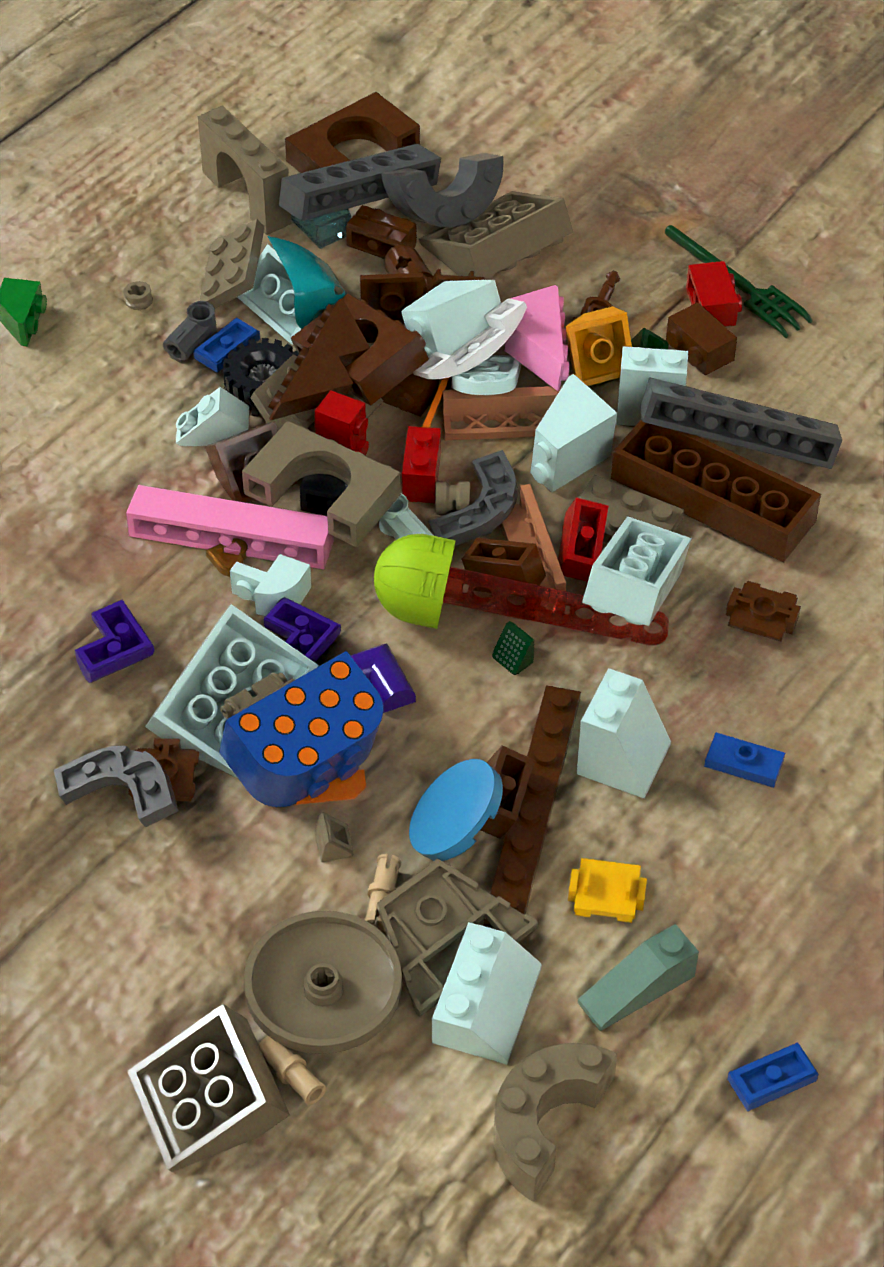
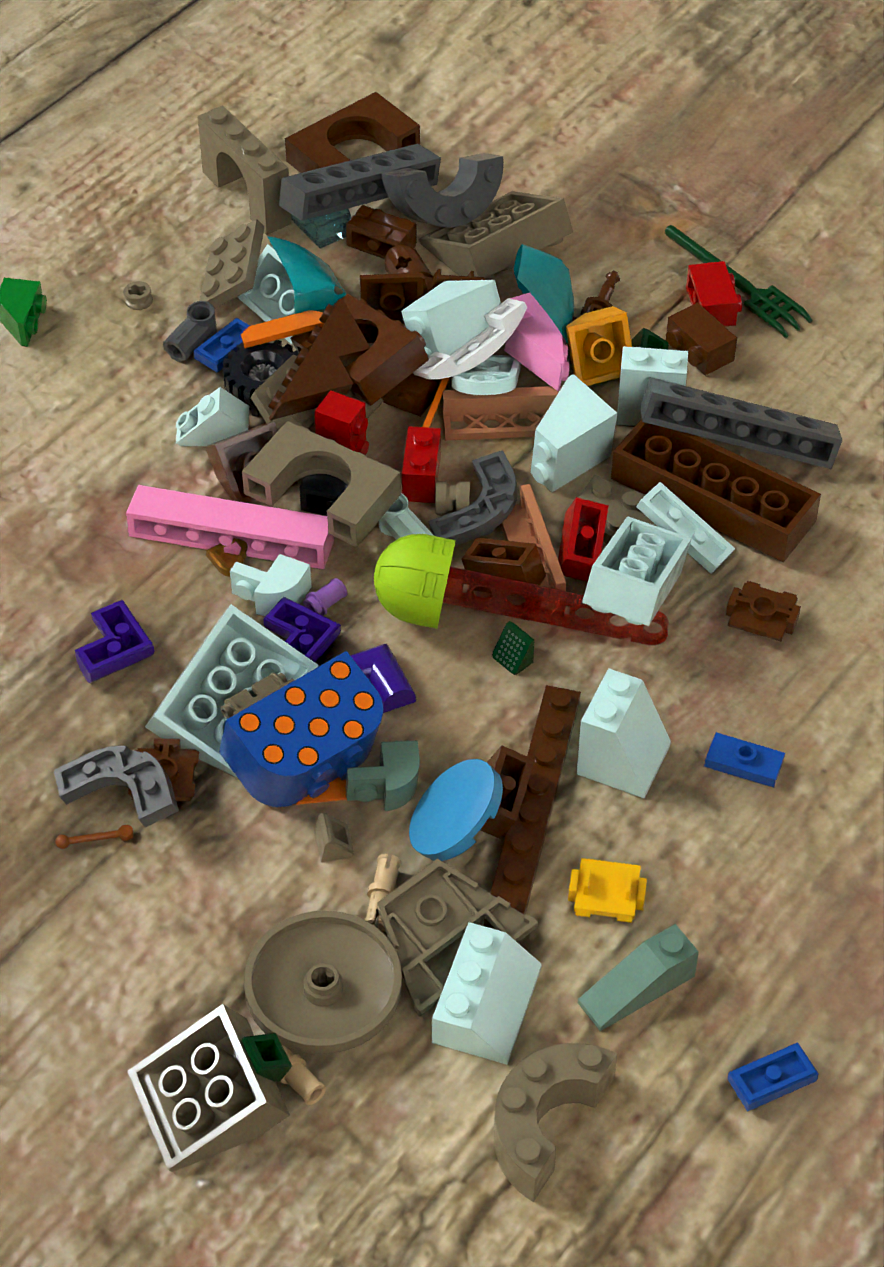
(125, 833): none -> dark orange hinge
(267, 1056): none -> dark green slope
(281, 328): none -> orange piece
(325, 597): none -> medium lavender pin
(392, 781): none -> sand green brick
(547, 282): none -> teal piece
(674, 515): none -> light aqua plate

